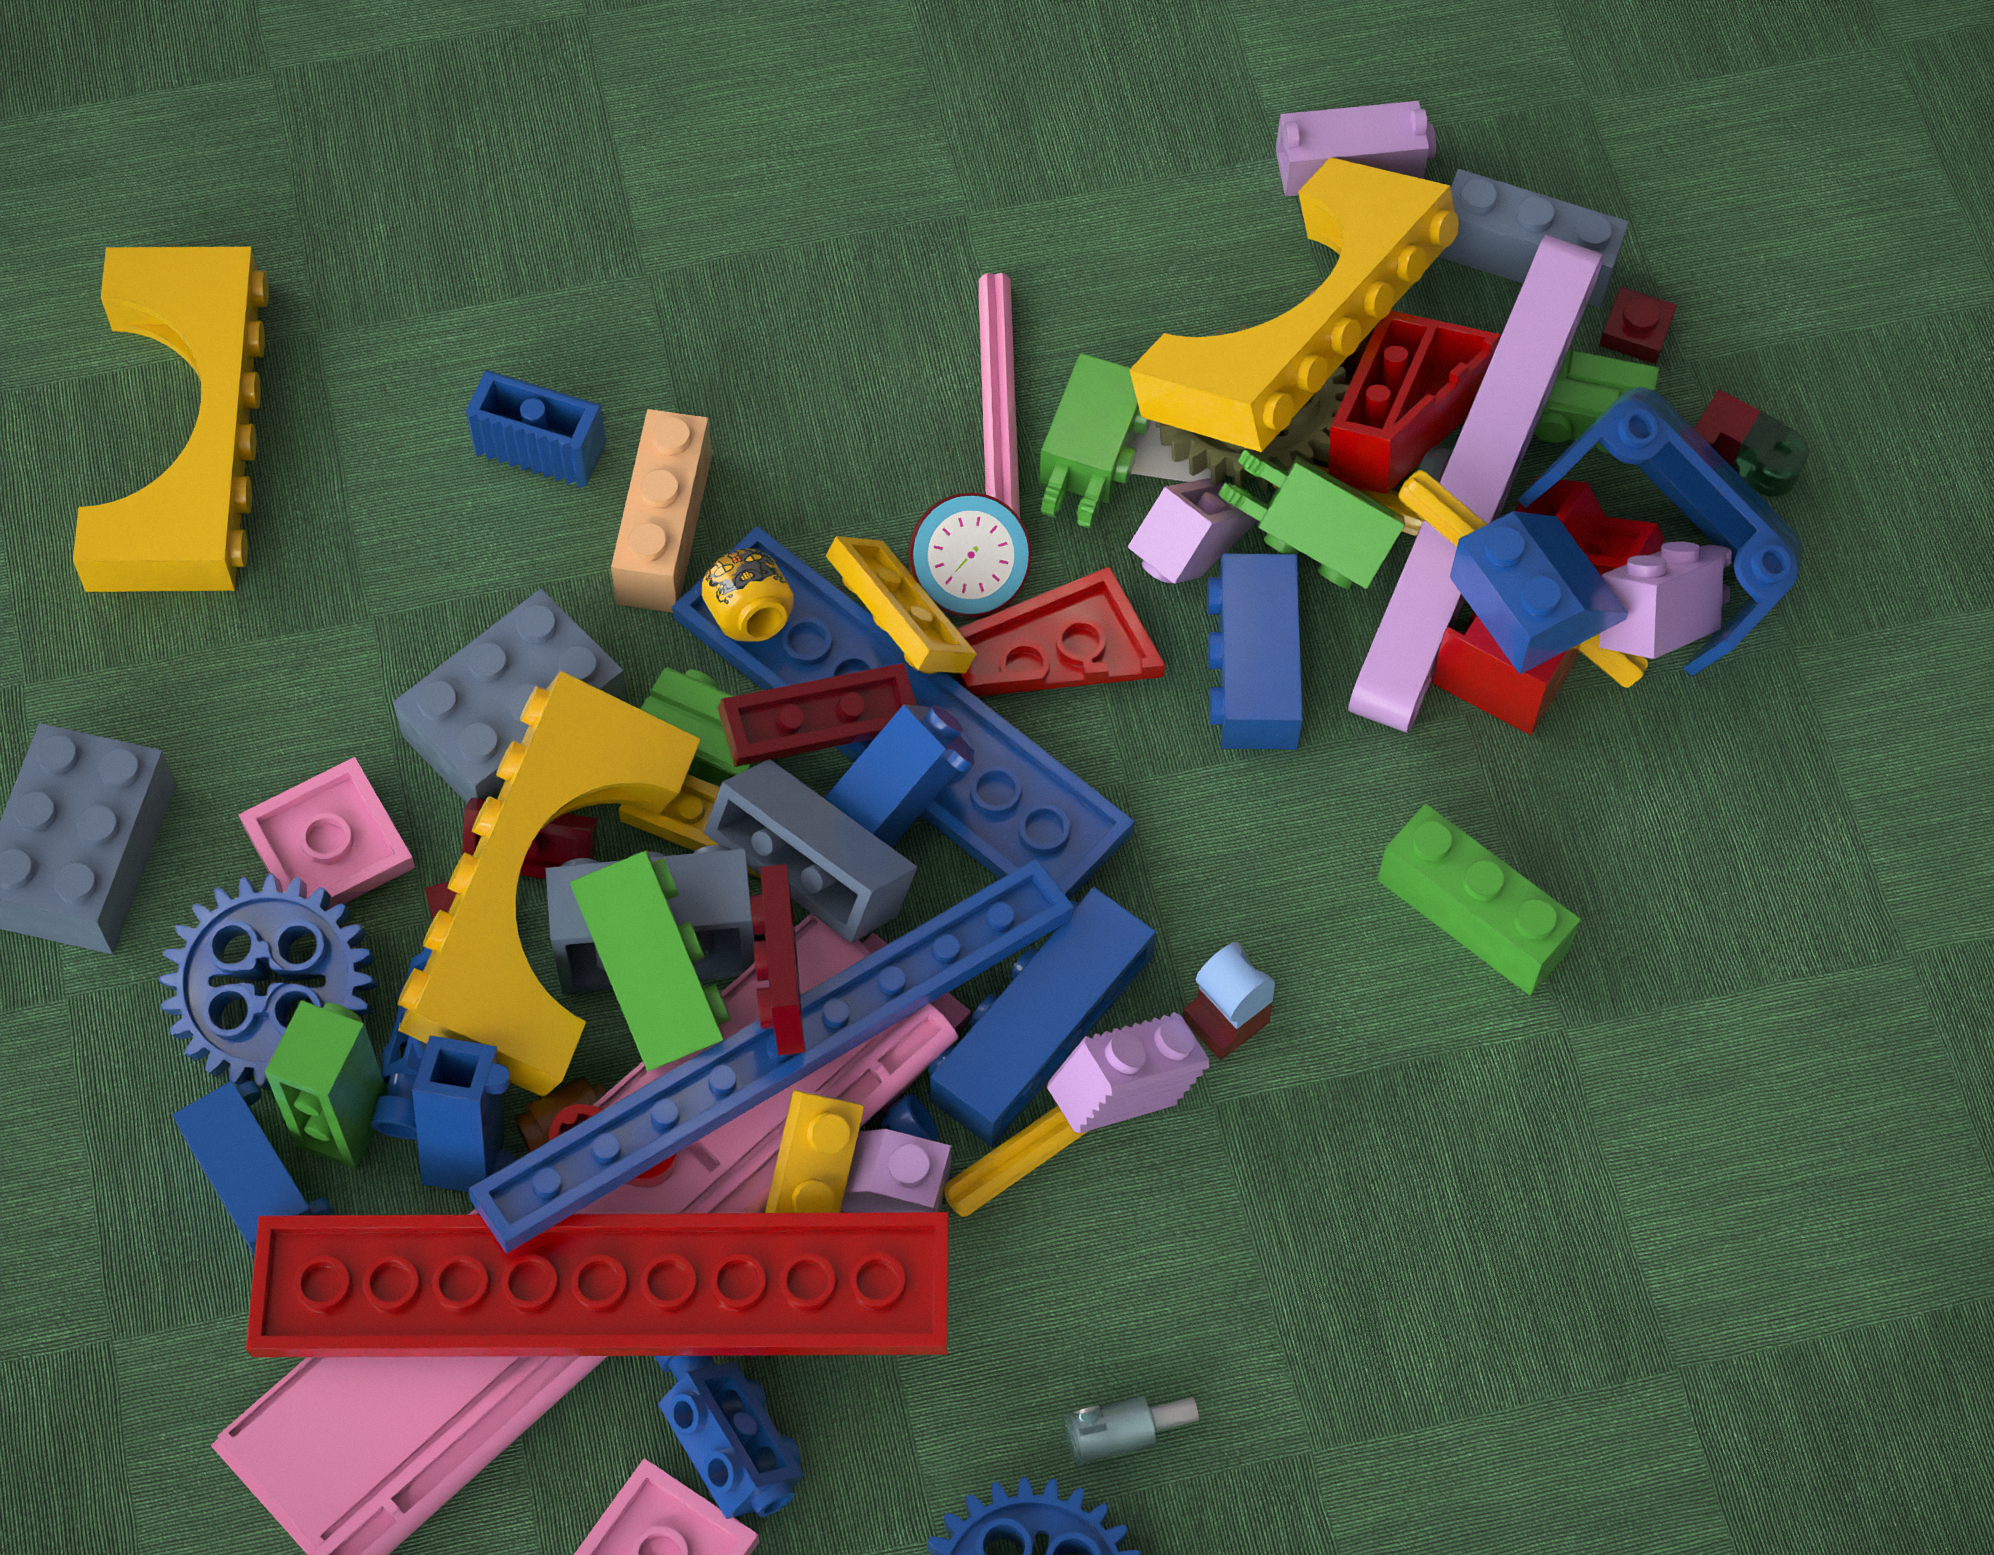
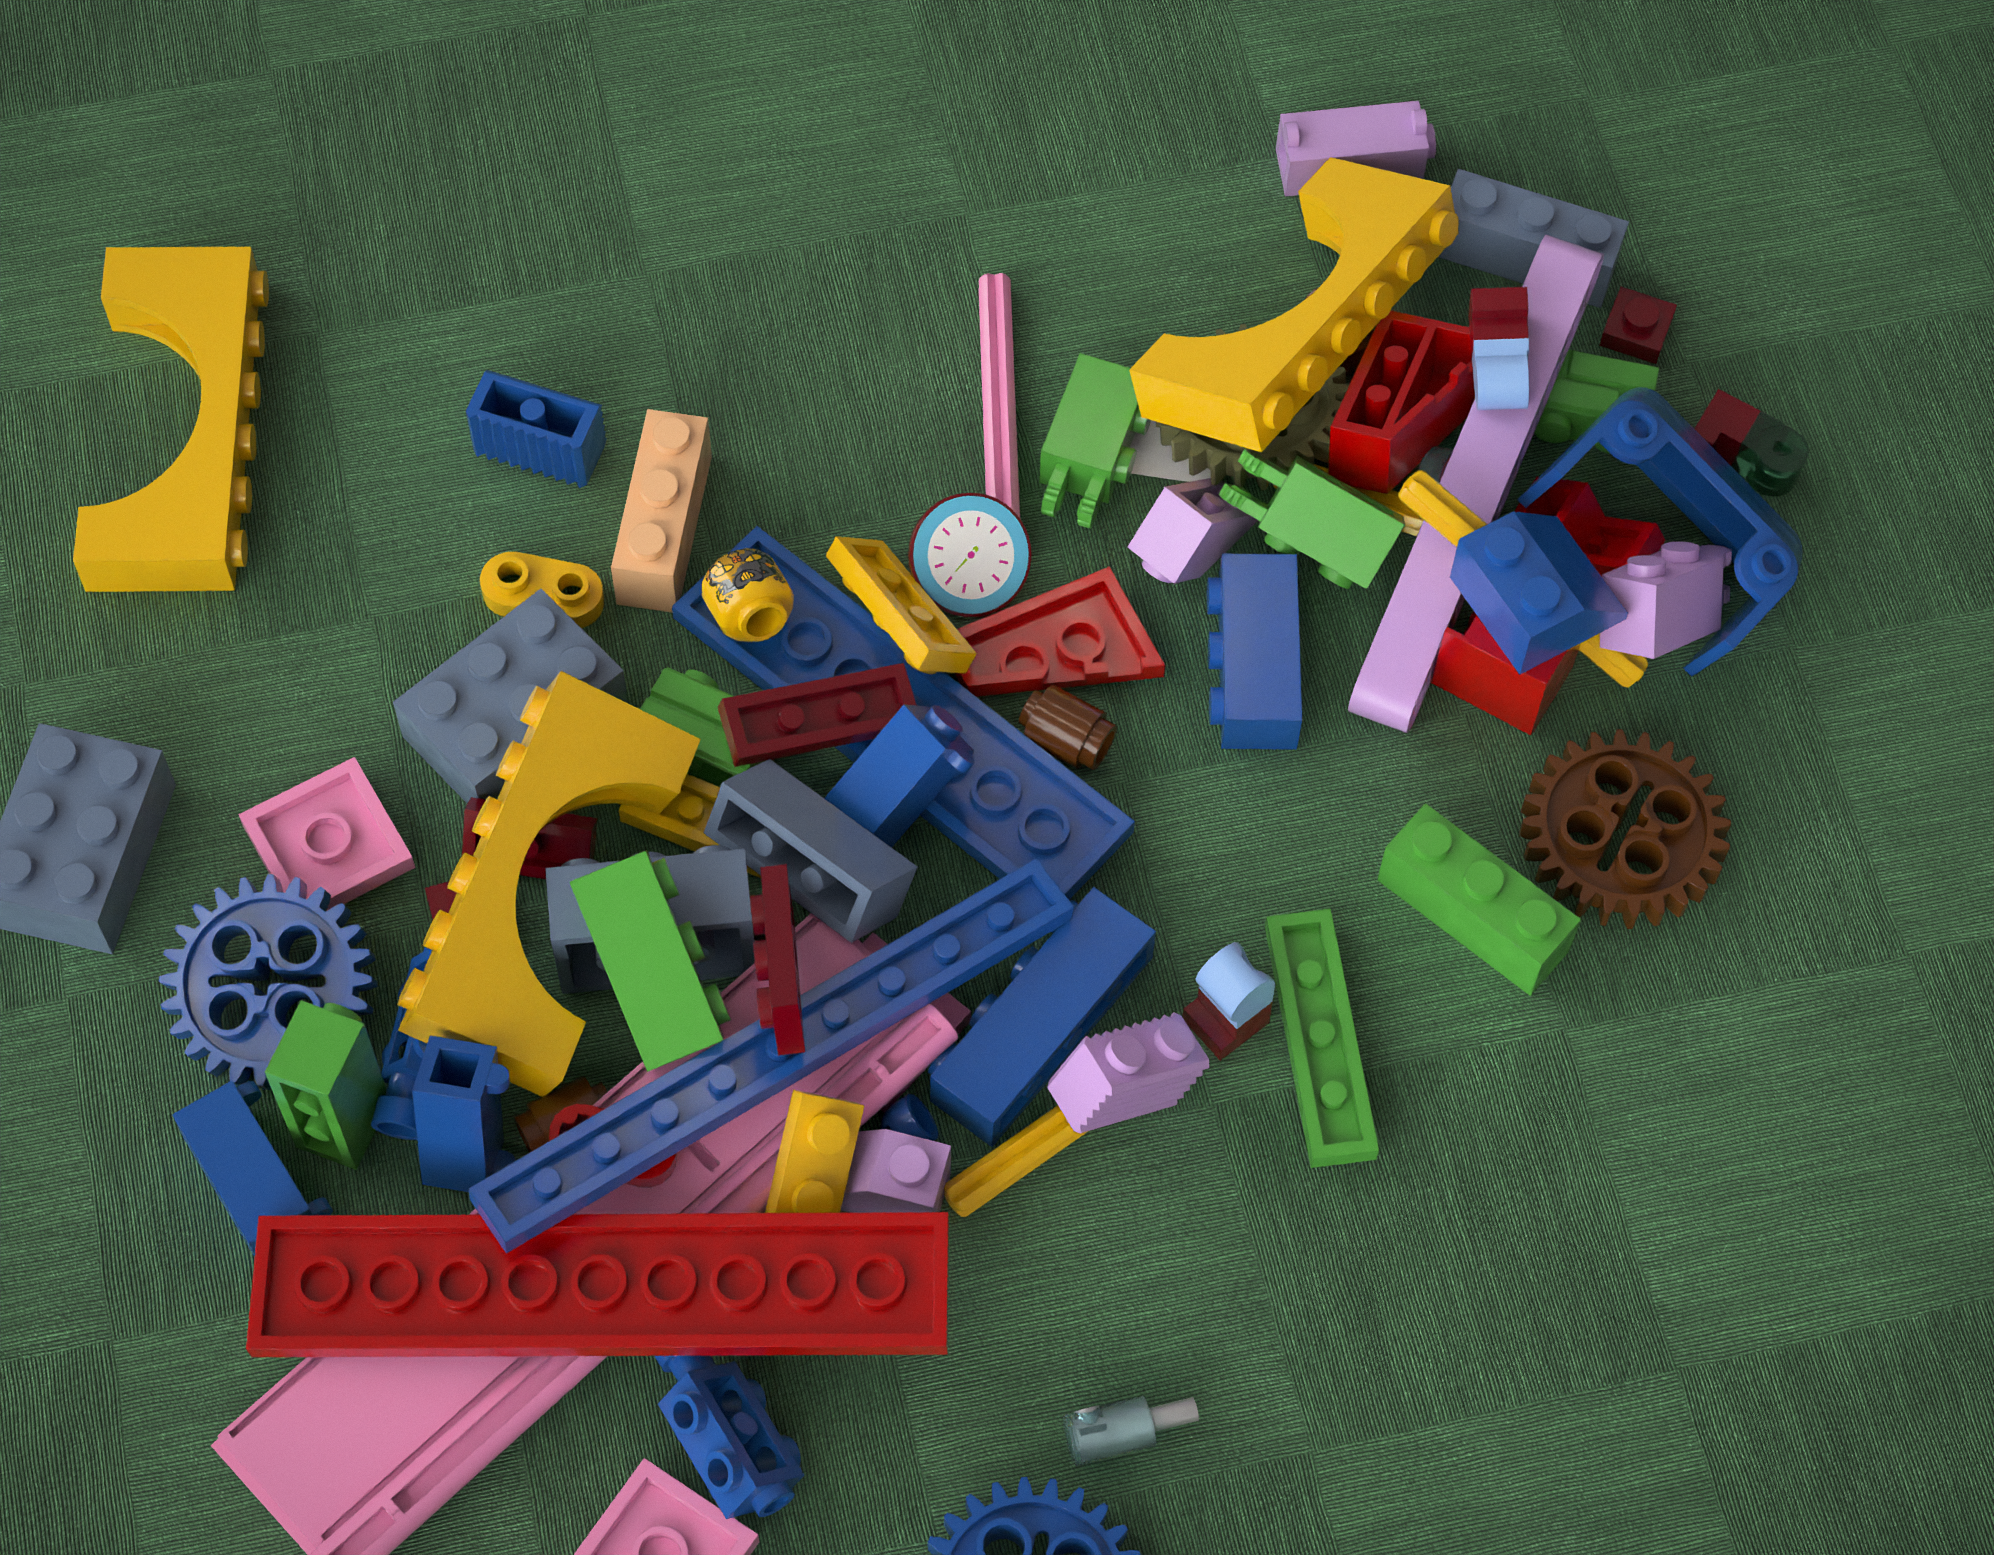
(543, 574): none -> yellow plate
(1068, 727): none -> reddish brown brick
(1321, 1038): none -> bright green plate
(1499, 347): none -> leg
(1678, 854): none -> reddish brown gear

